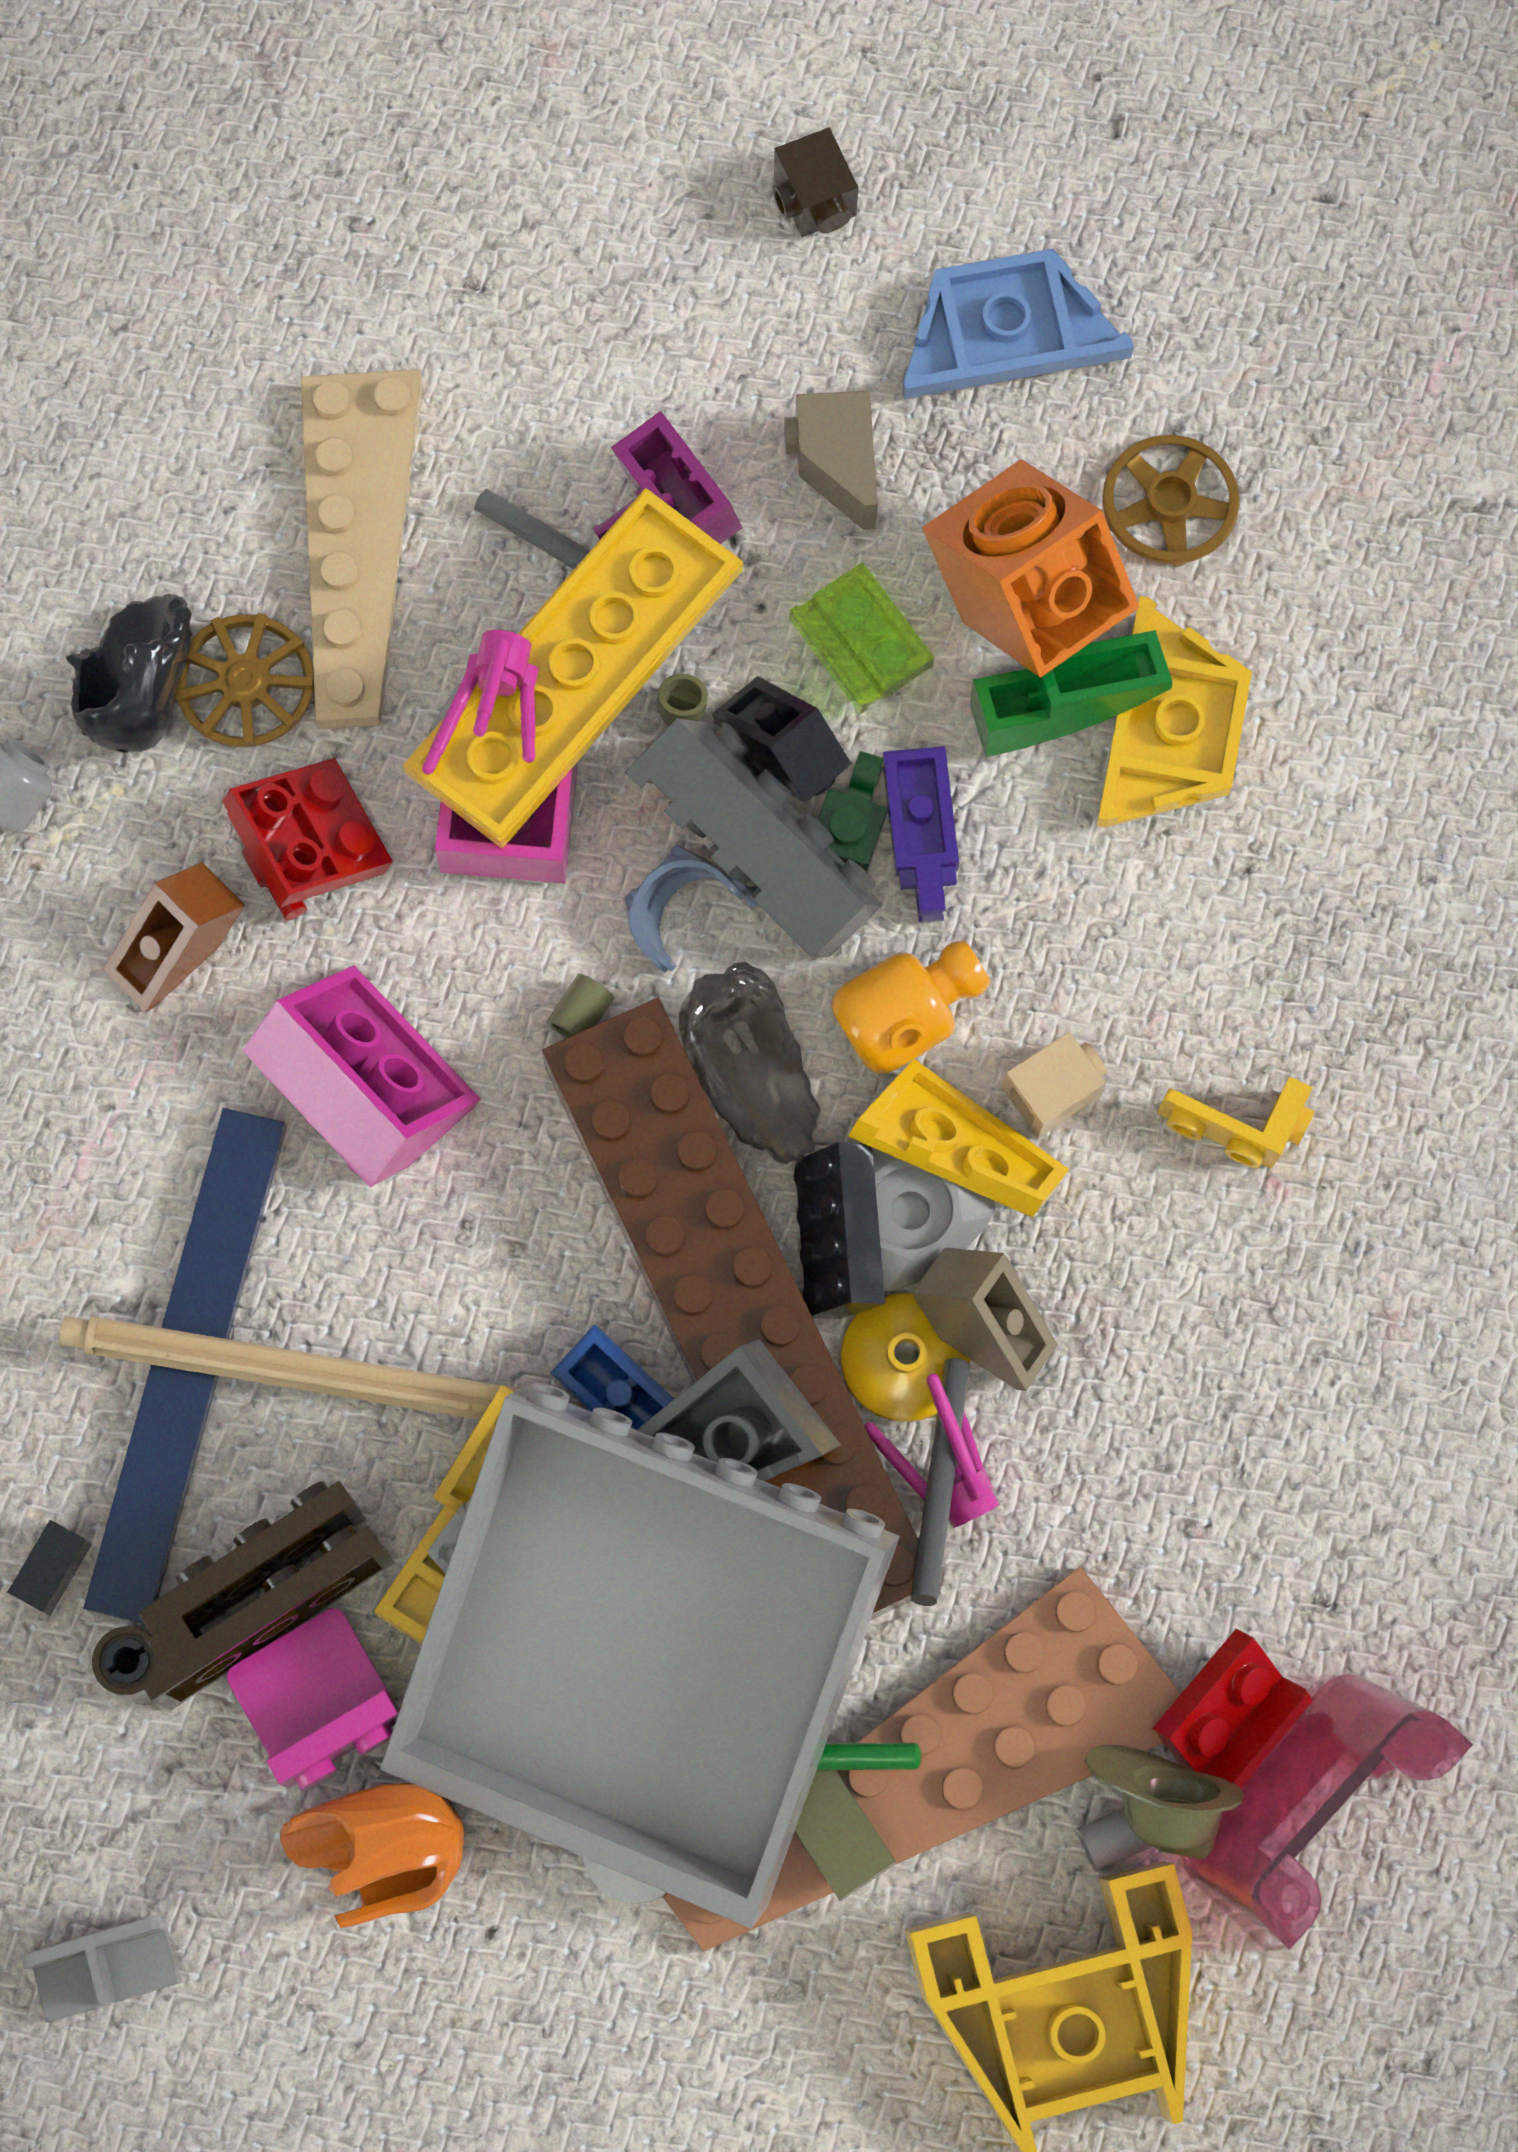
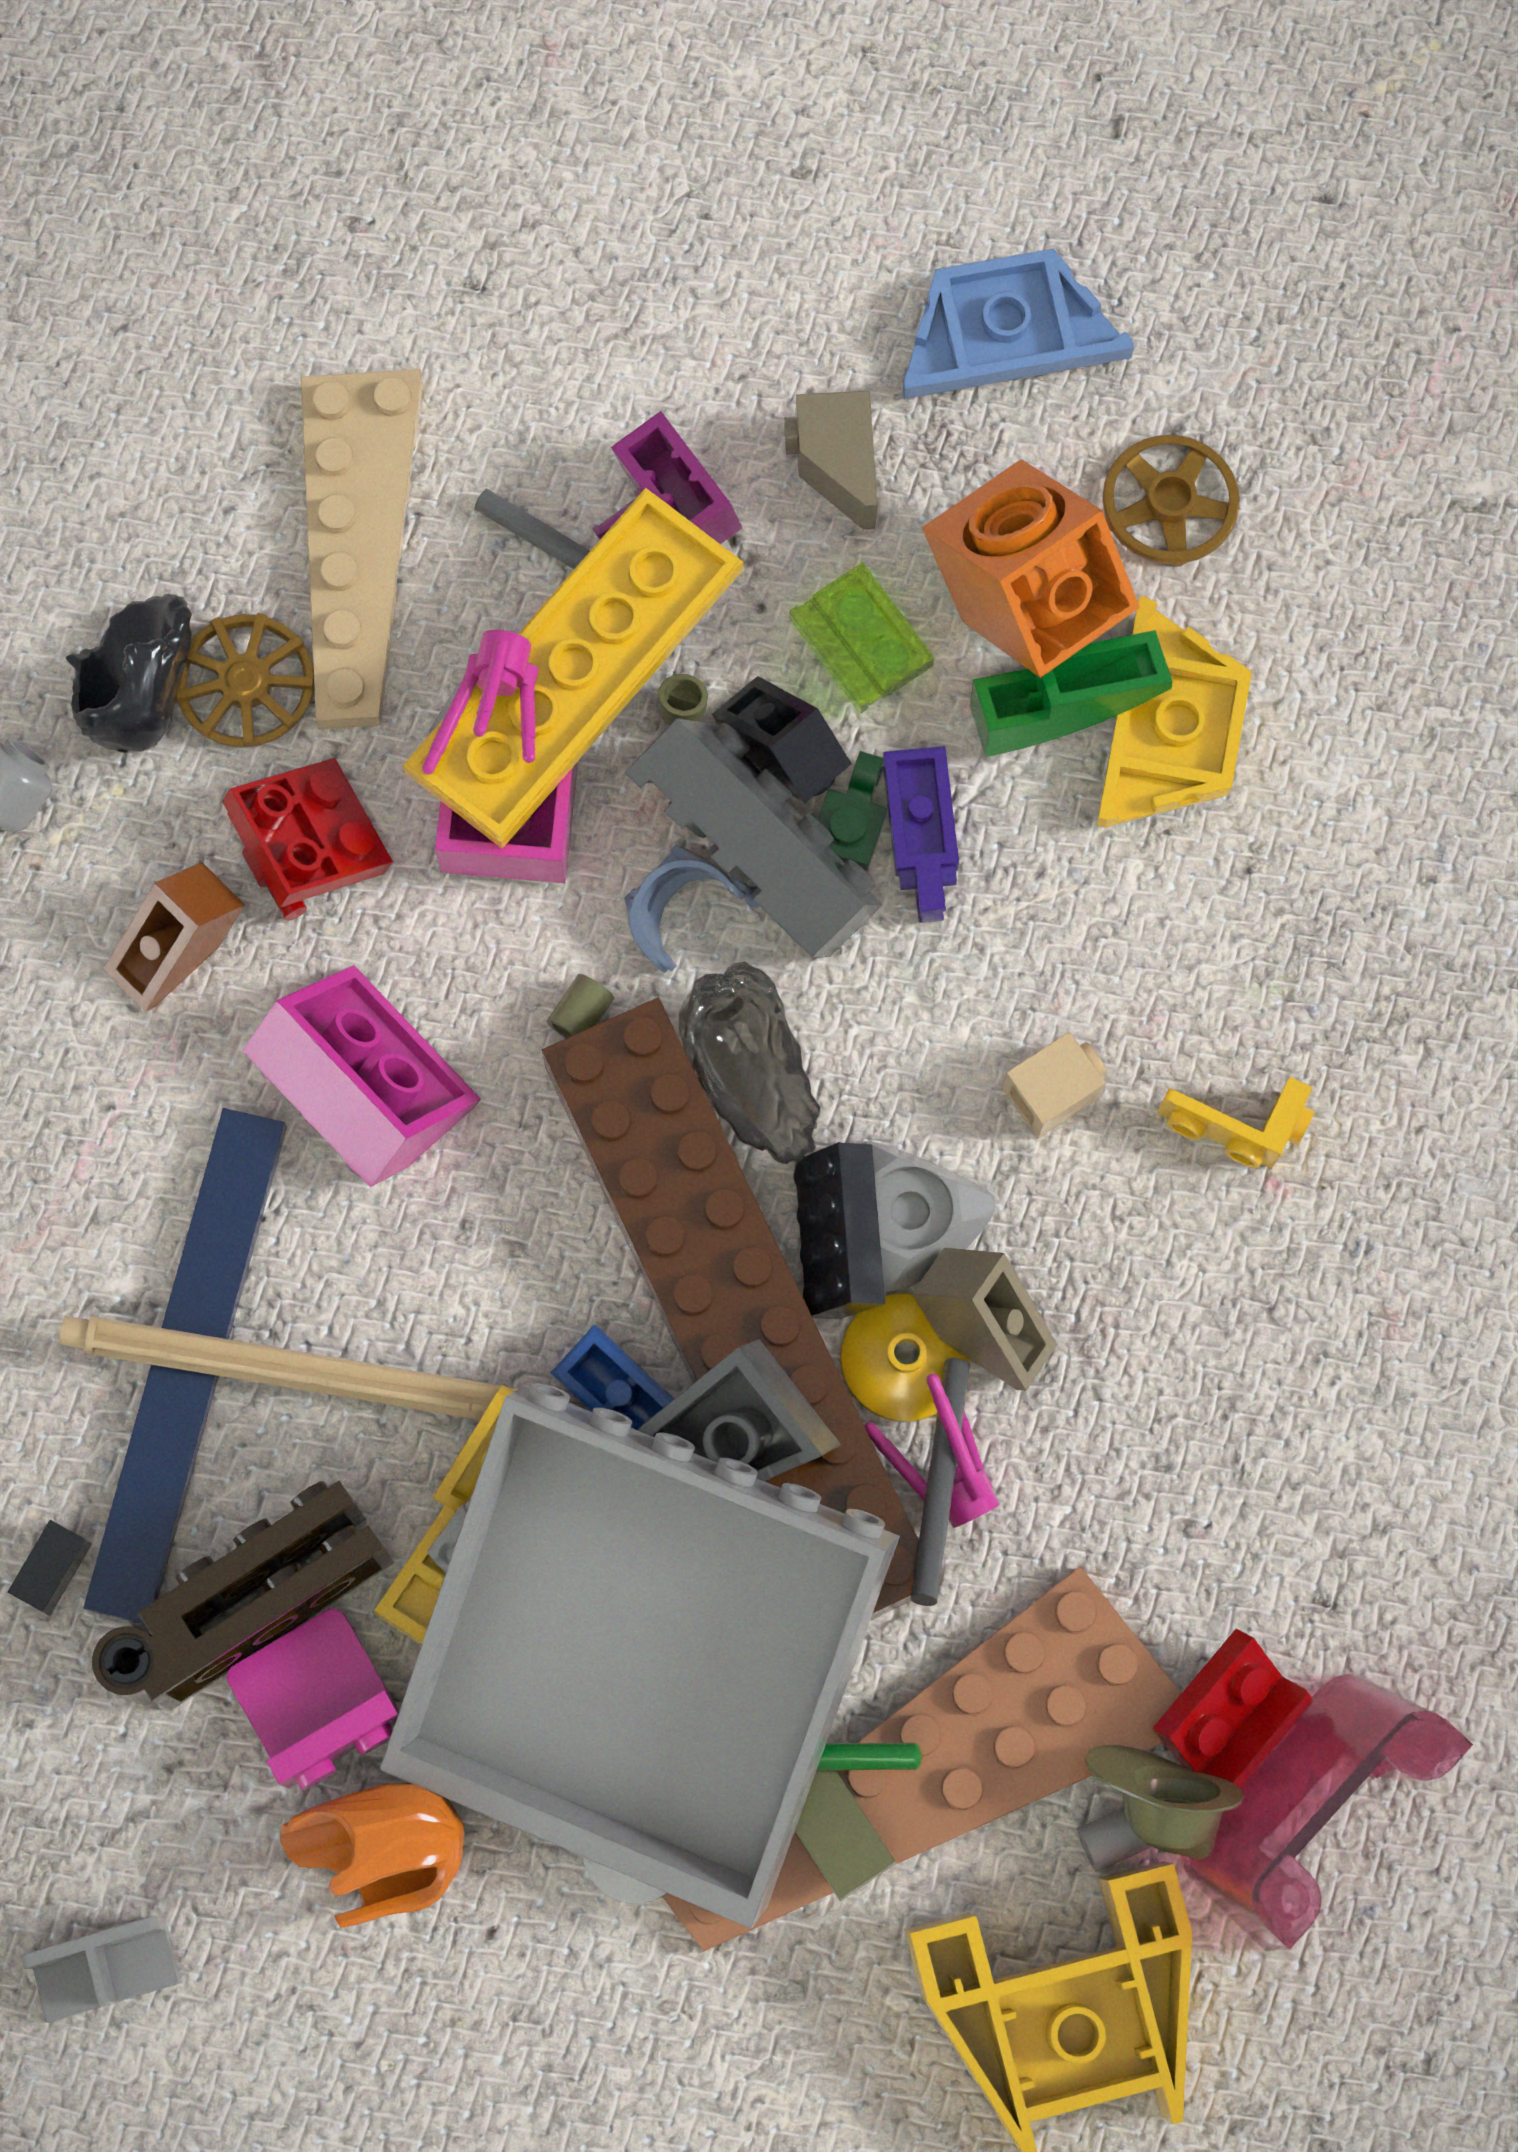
(814, 183): dark brown brick -> none
(903, 1007): light orange piece -> none
(958, 1140): yellow wing -> none

